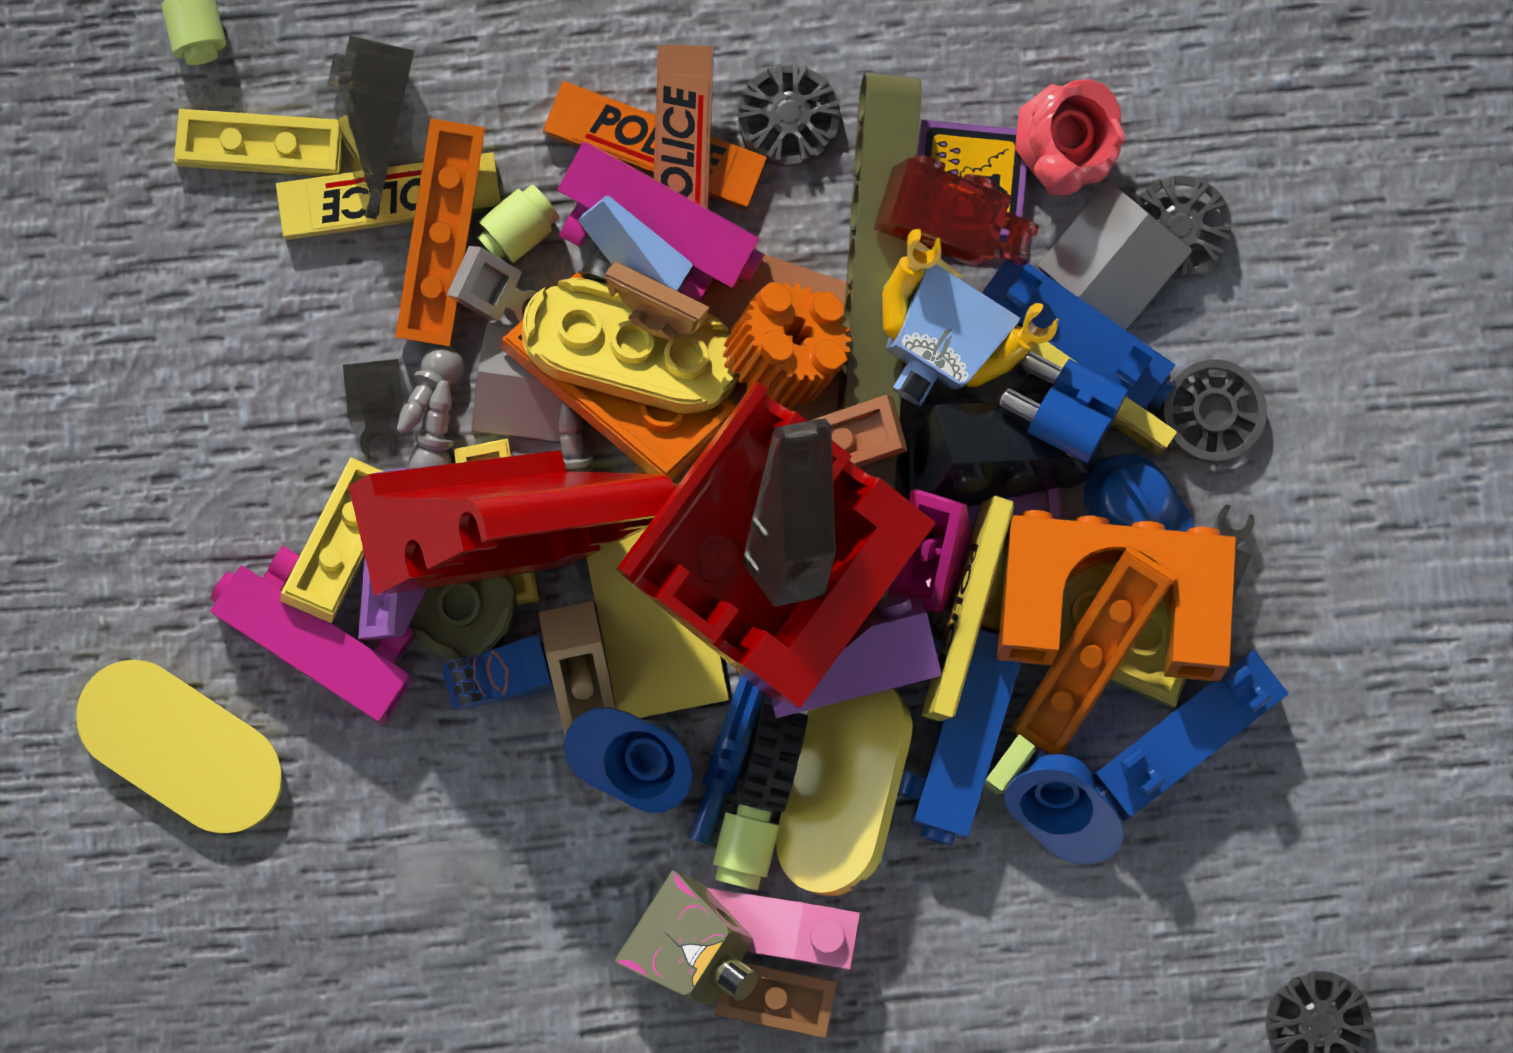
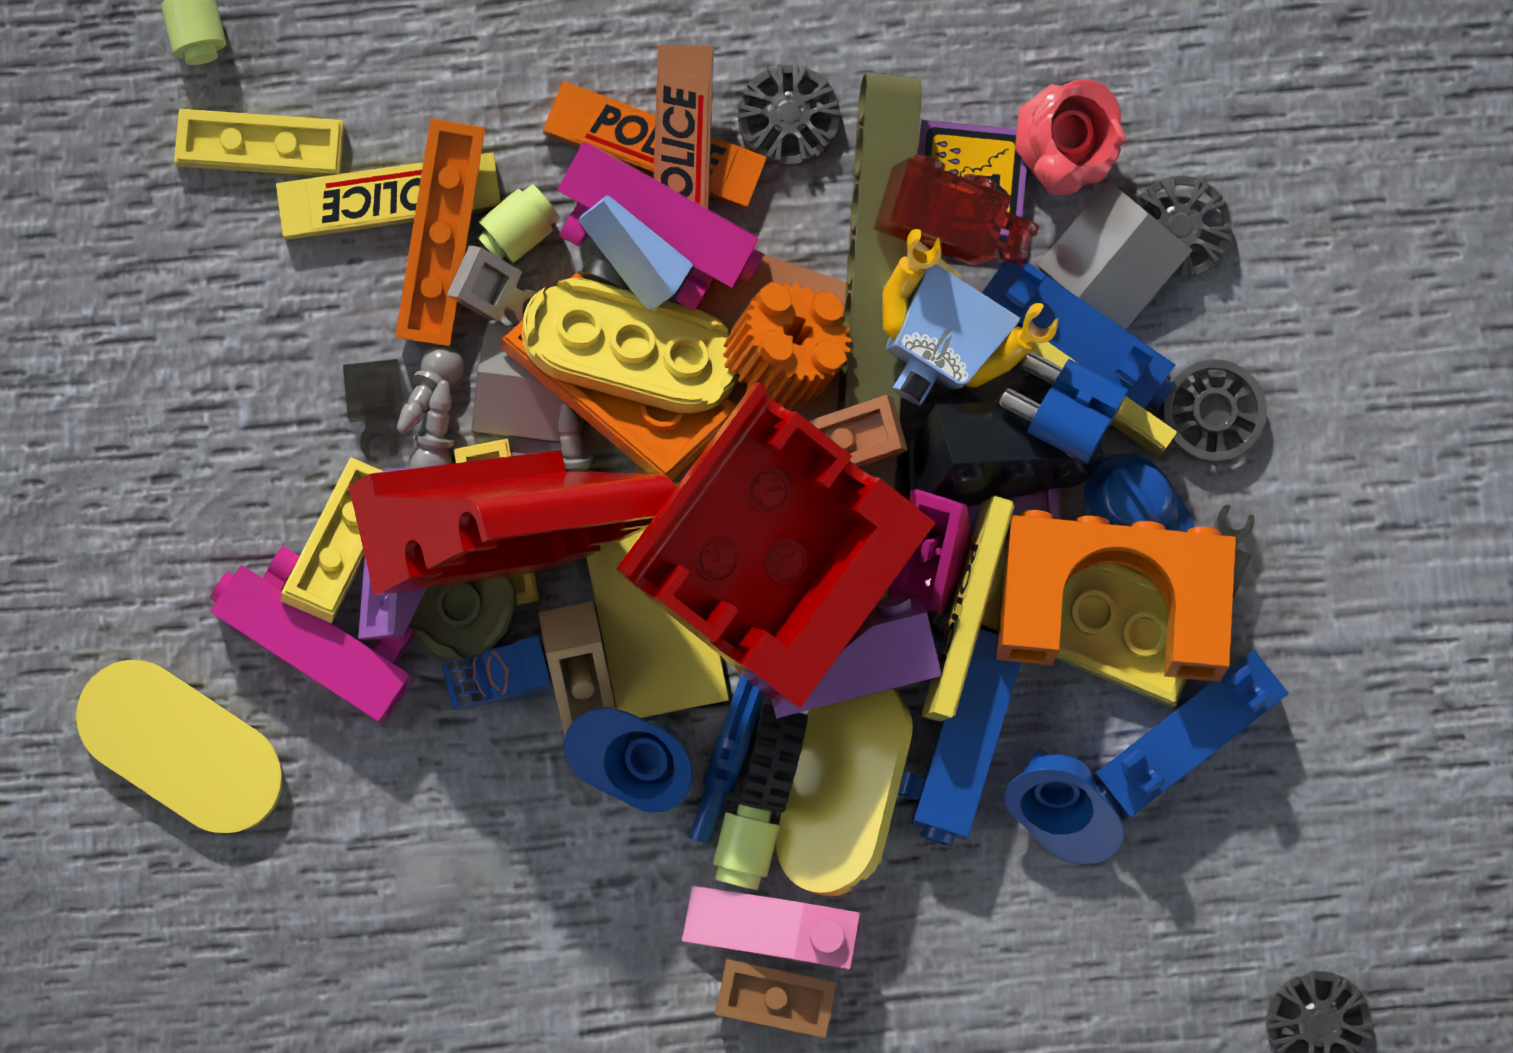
(368, 109): clear smoke slope -> none
(653, 305): medium nougat tile -> none
(690, 944): olive torso -> none
(794, 516): clear smoke slope -> none
(1009, 765): yellowish green tile -> none
(1093, 652): orange tile -> none

